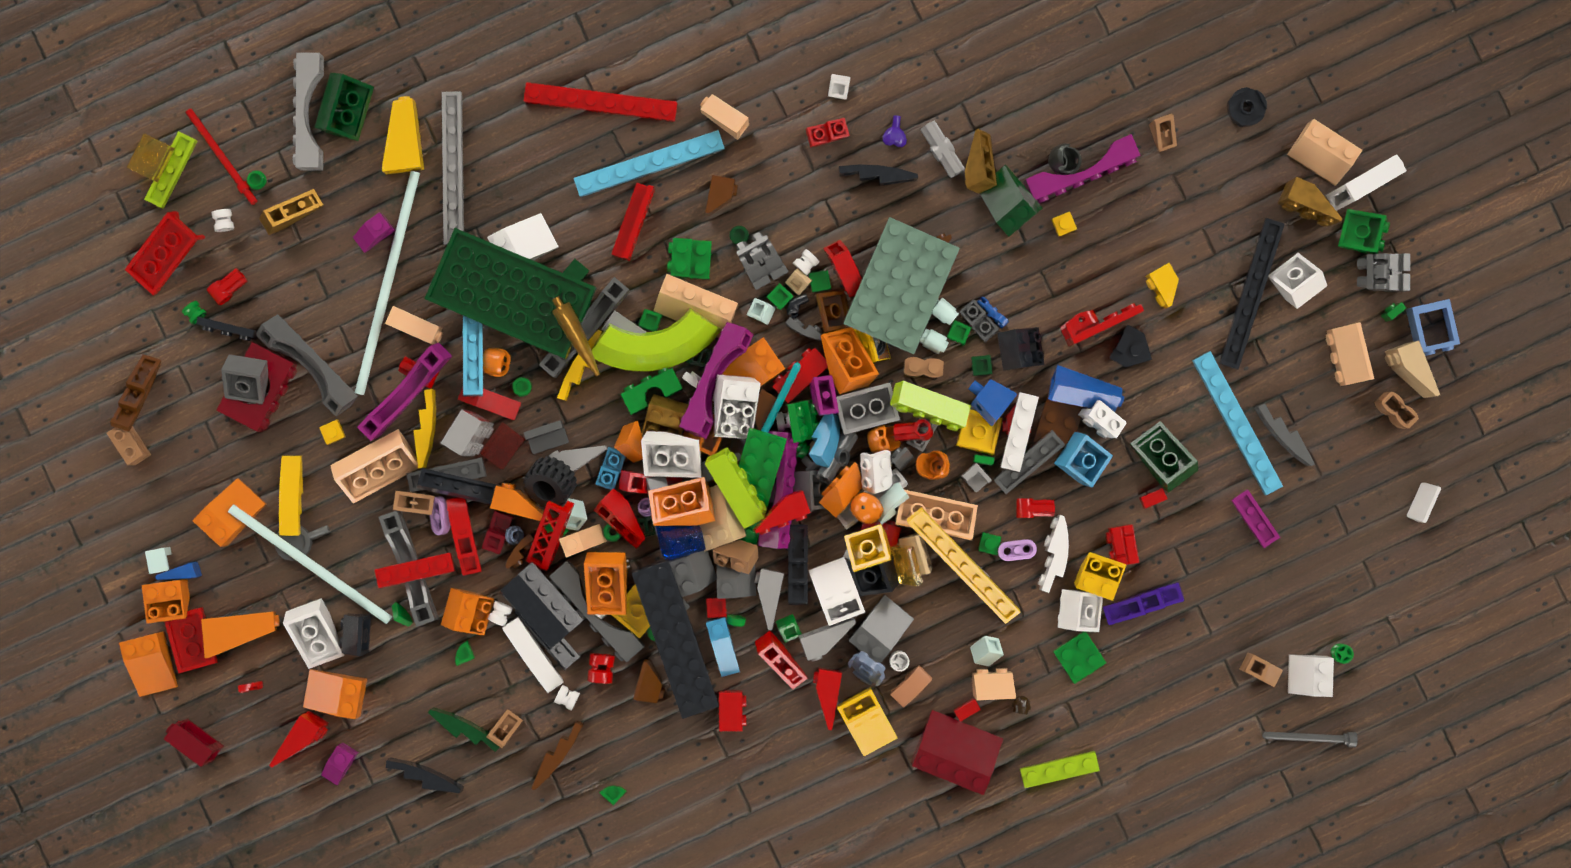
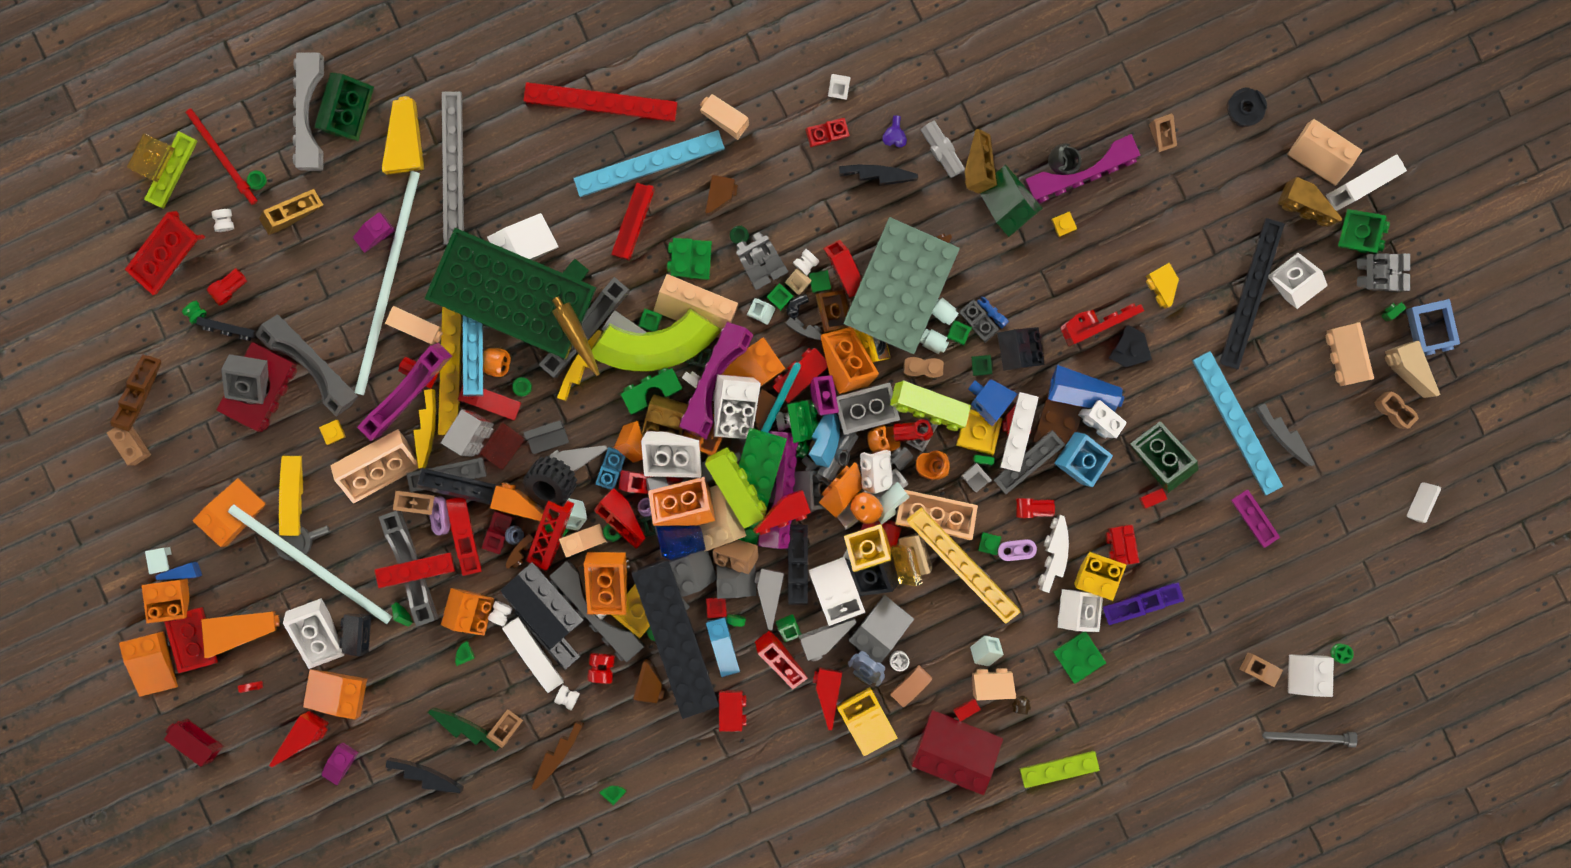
(450, 372): none -> yellow plate

